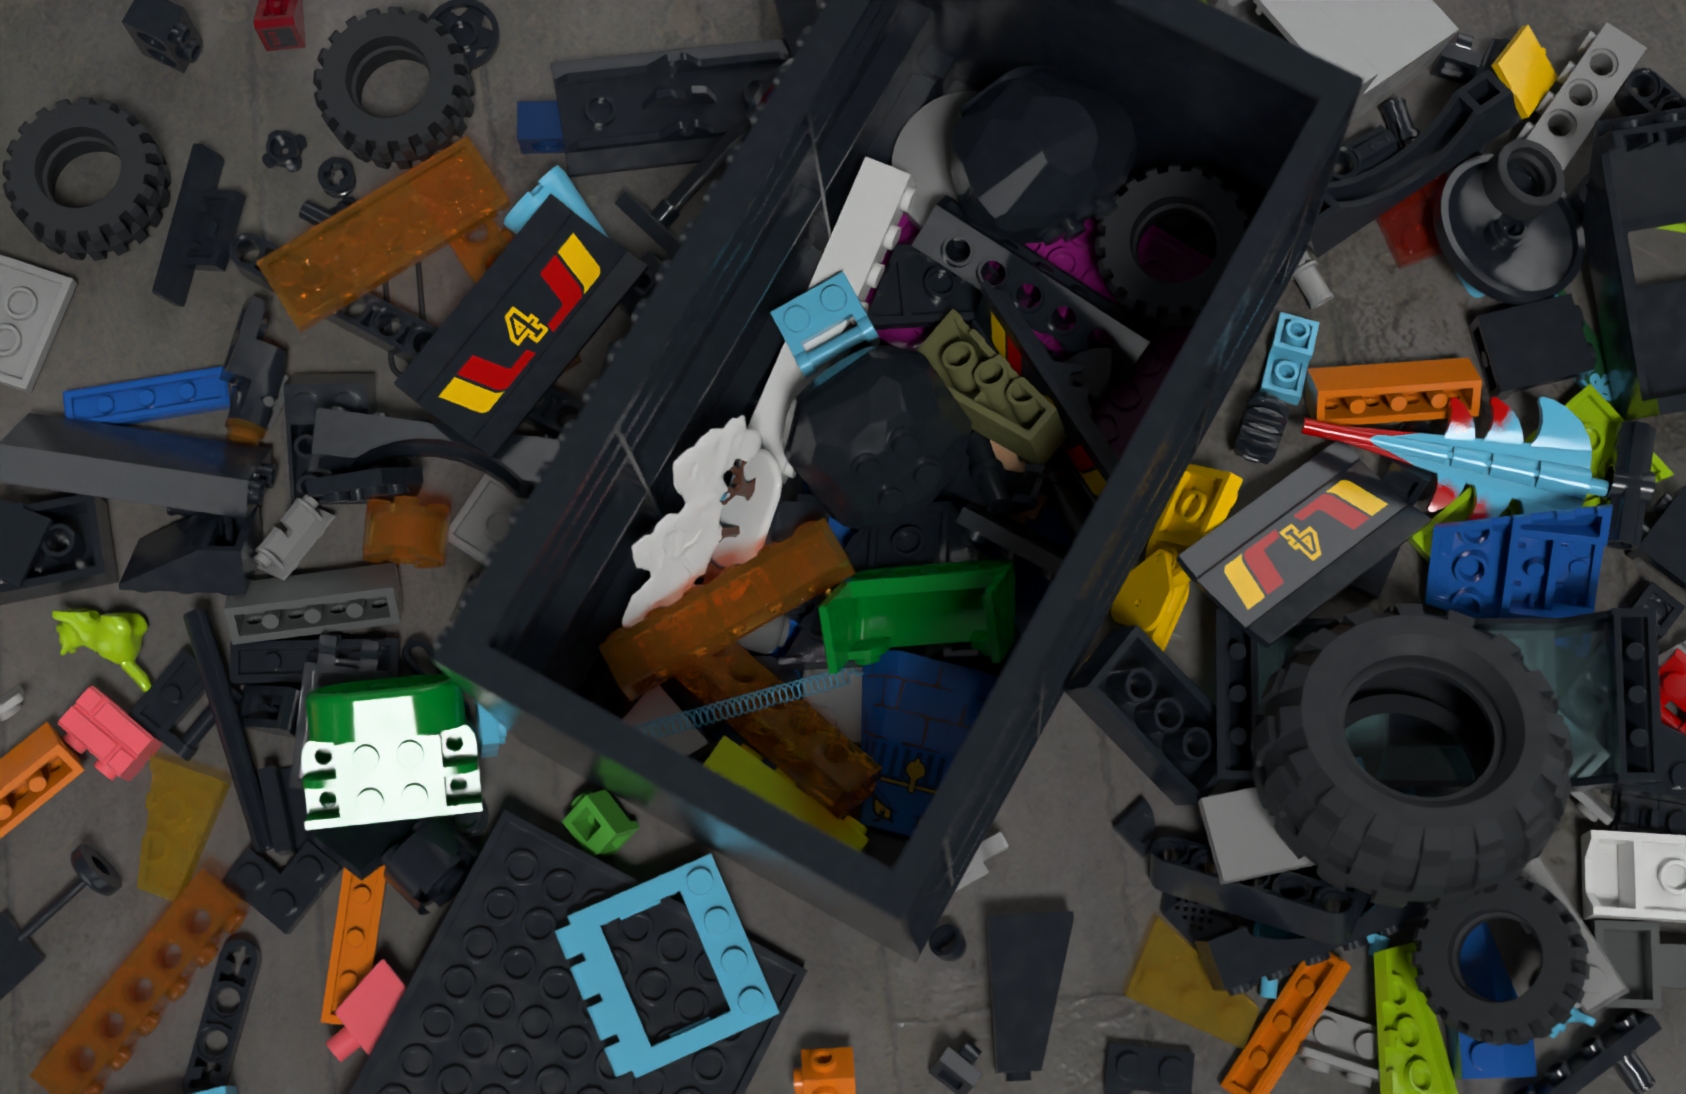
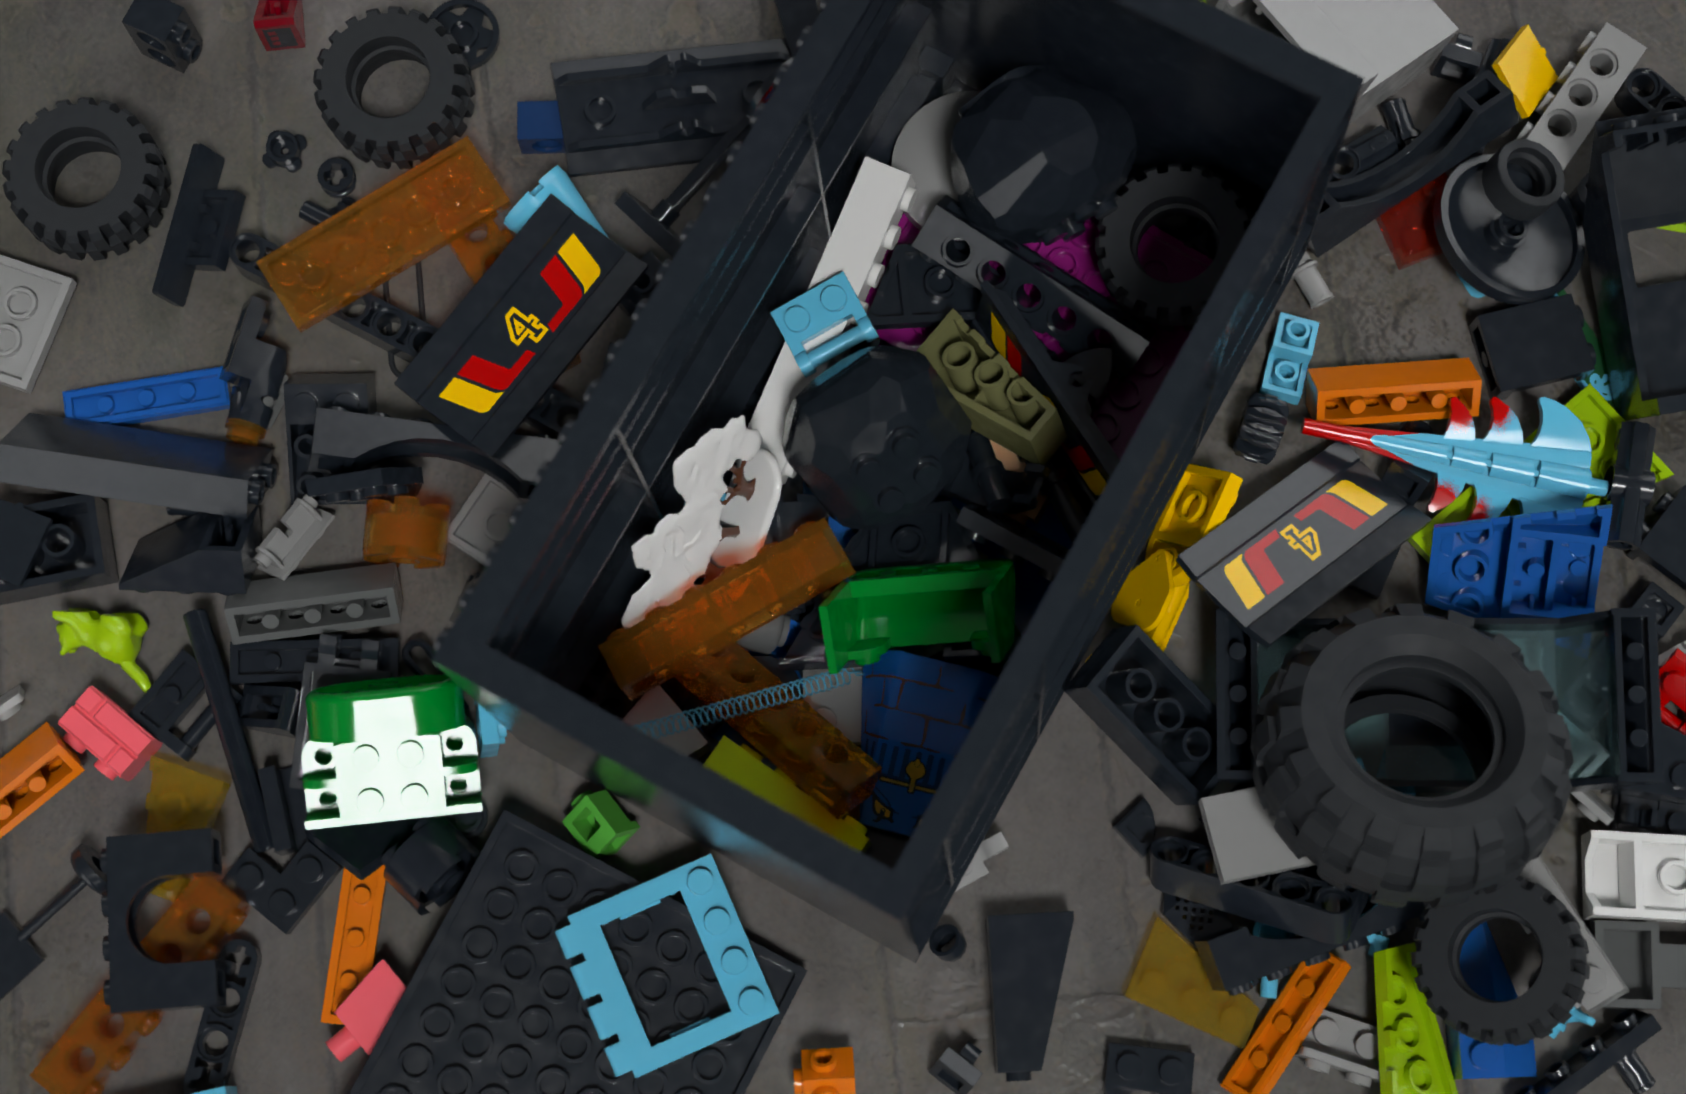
(133, 870): none -> black arch

